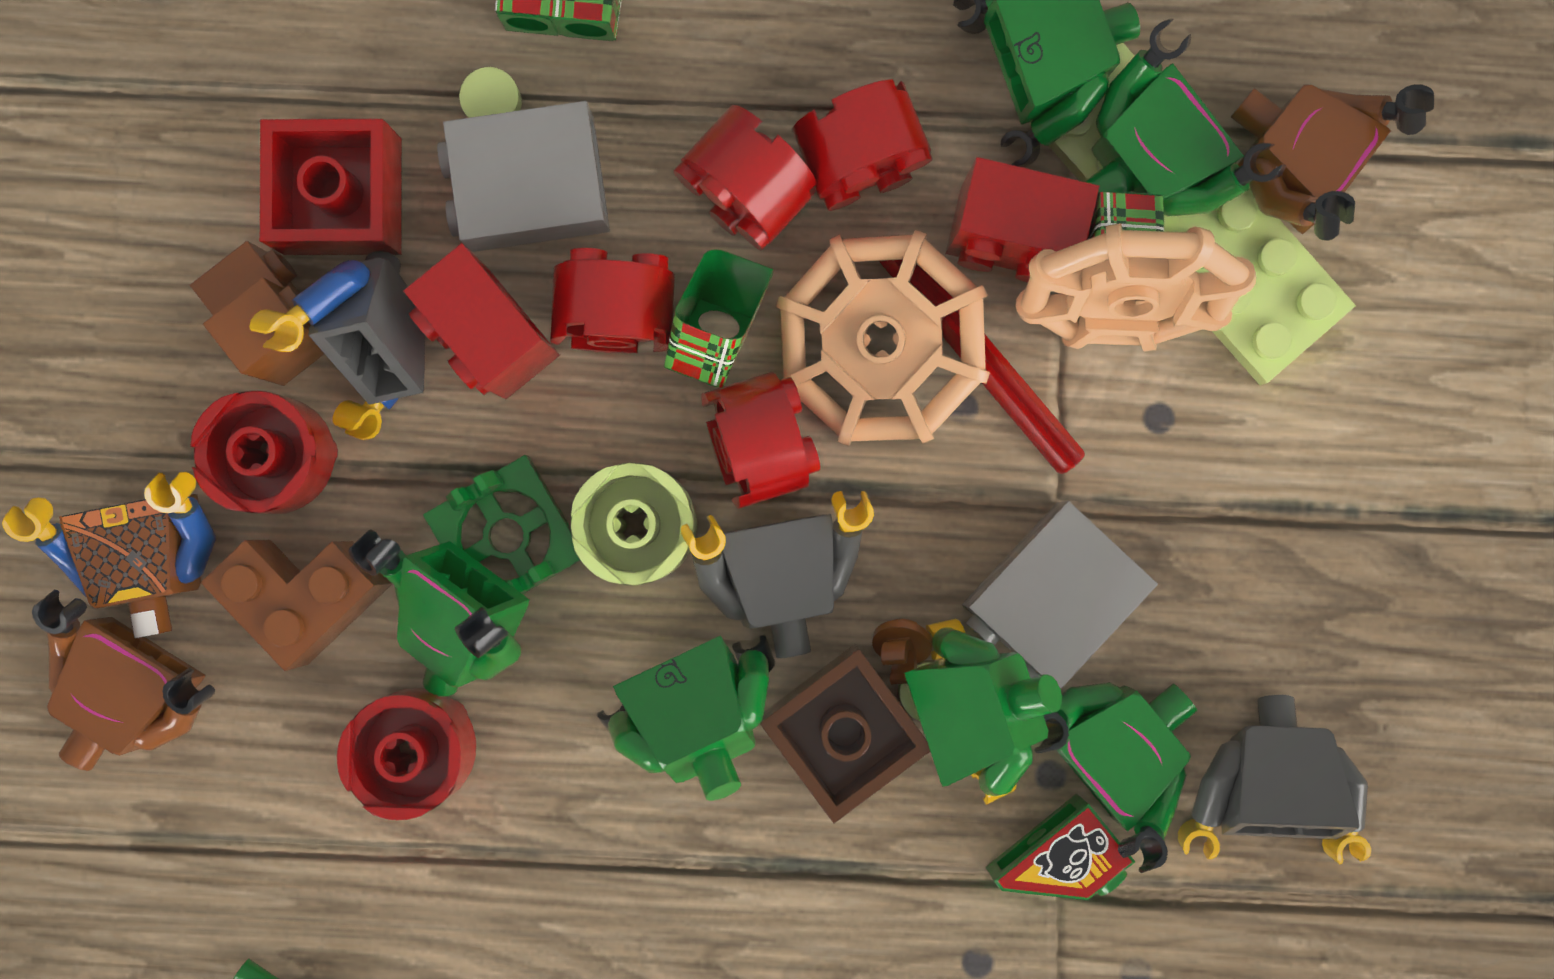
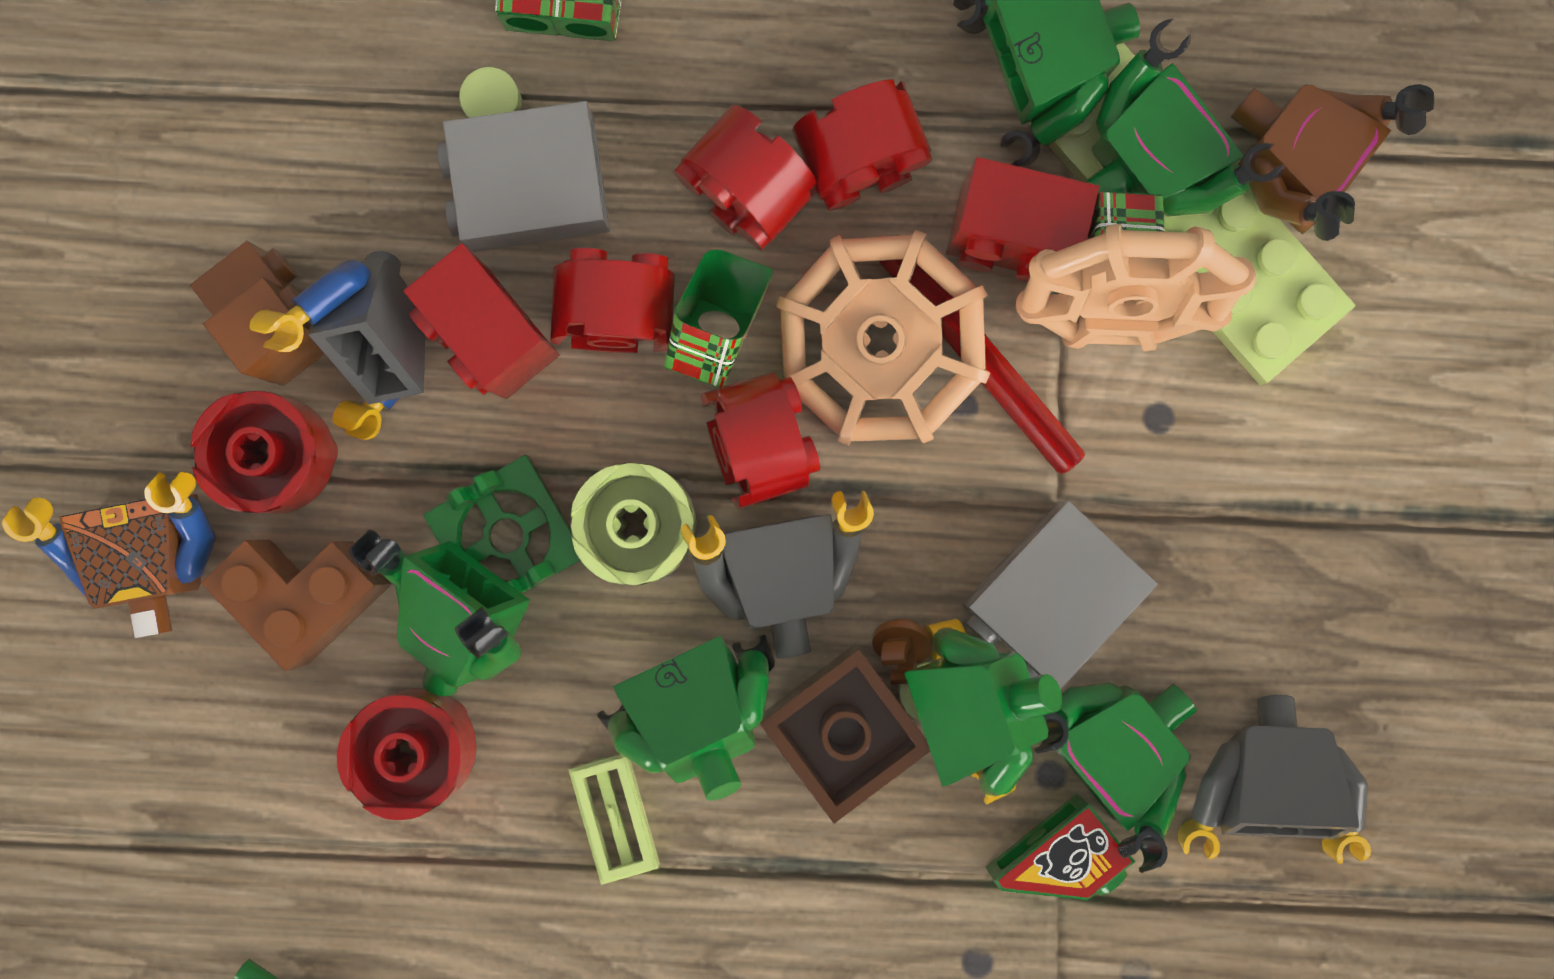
(113, 686): dark orange torso -> none
(330, 186): red brick -> none
(601, 768): none -> yellowish green tile

